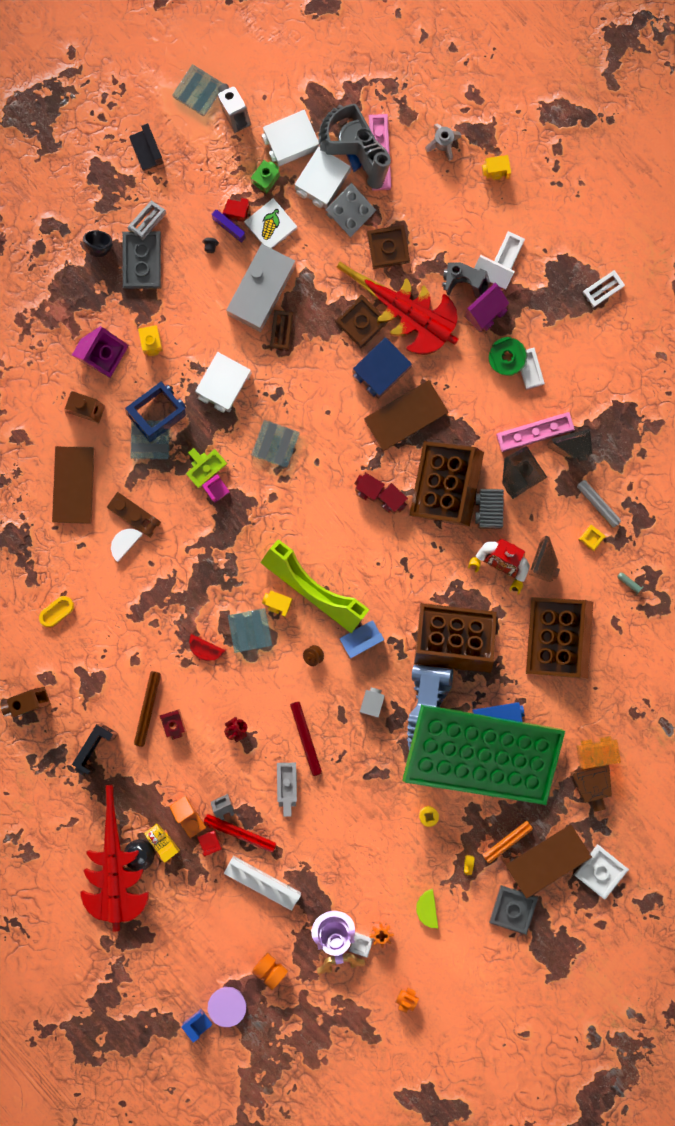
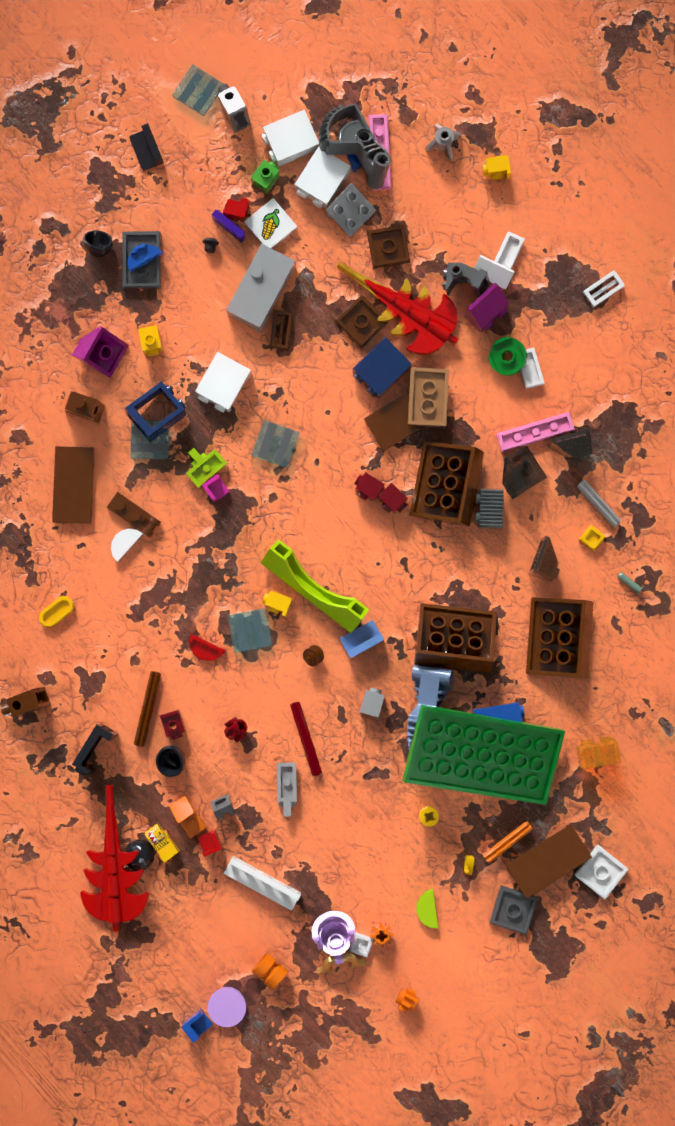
(142, 255): none -> blue tile
(148, 227): light grey tile -> none
(170, 761): none -> black piece
(239, 833): red axle -> none
(428, 397): none -> medium nougat plate
(506, 558): torso -> none
(593, 785): reddish brown torso -> none

